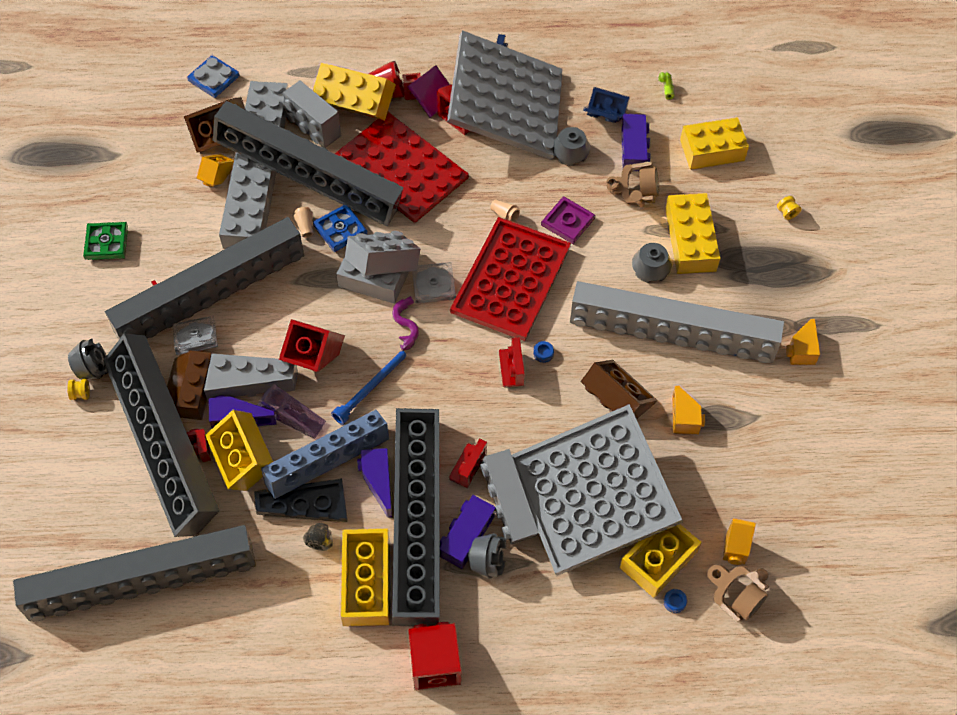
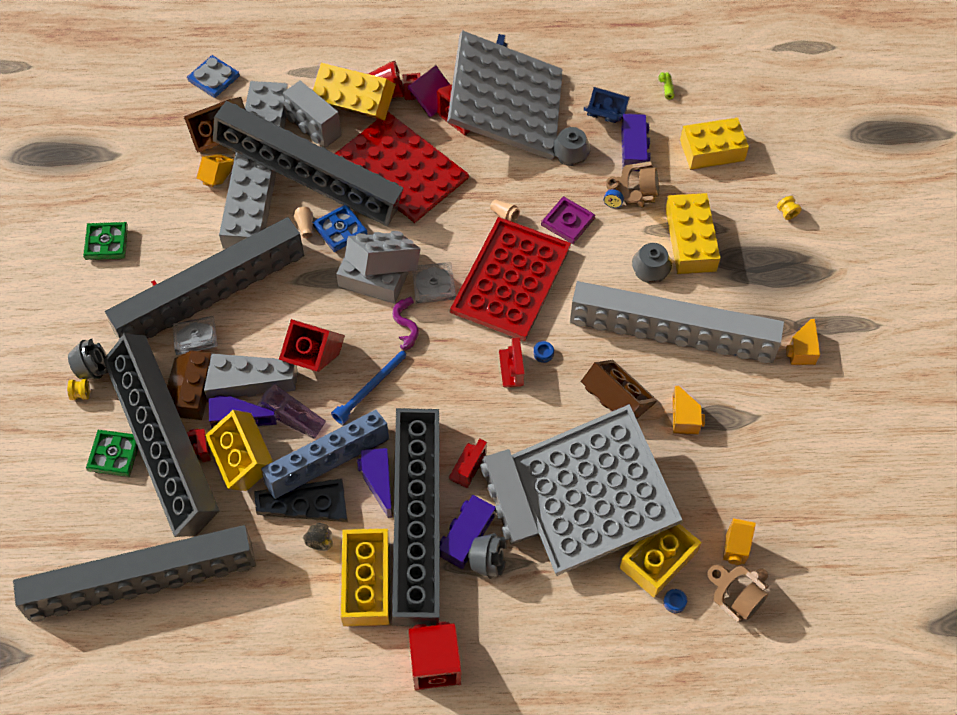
(112, 453): none -> green piece
(613, 198): none -> tile

